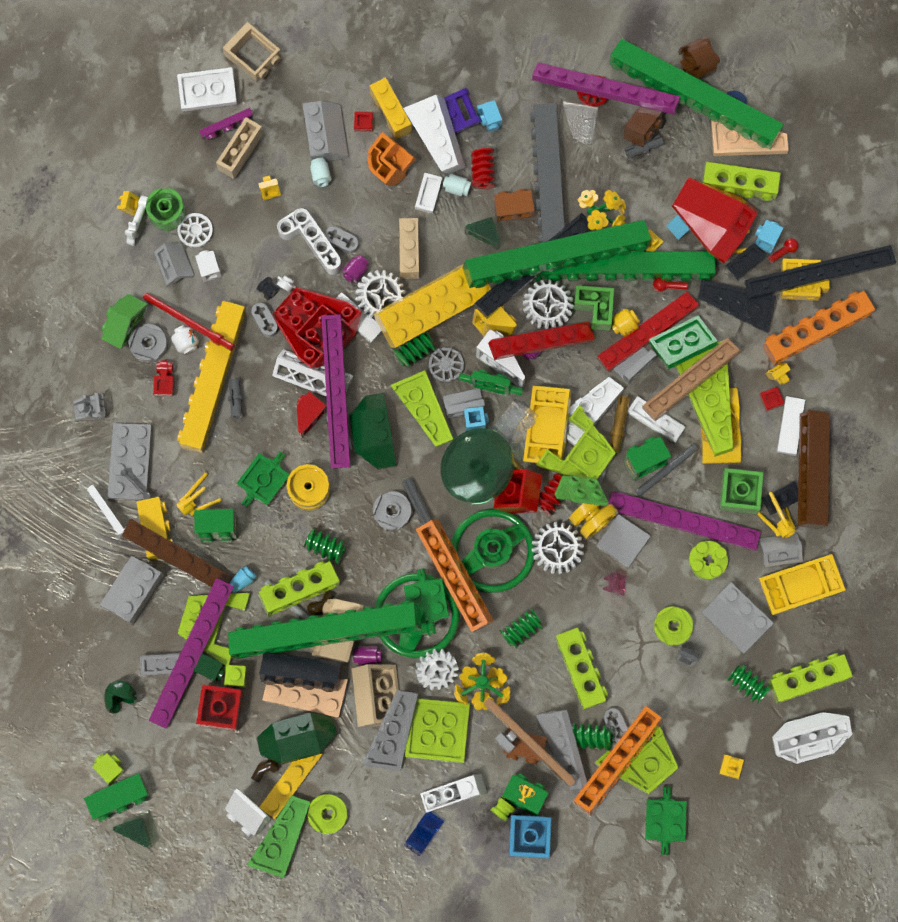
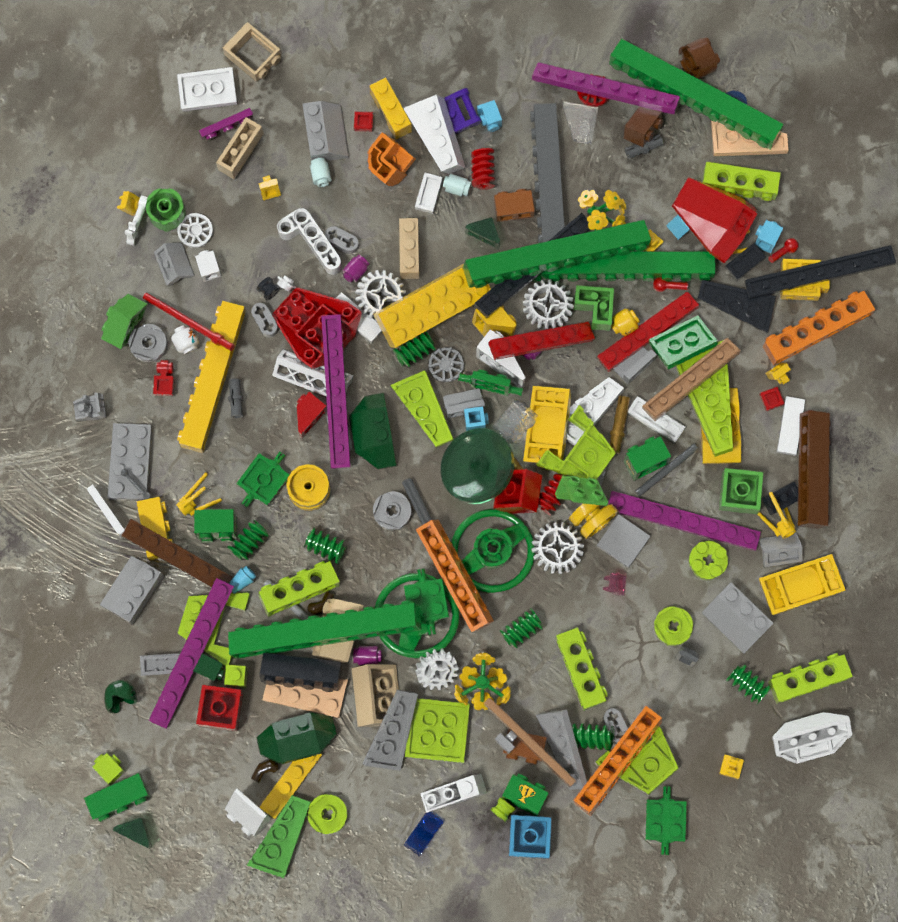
(248, 541): none -> green piece

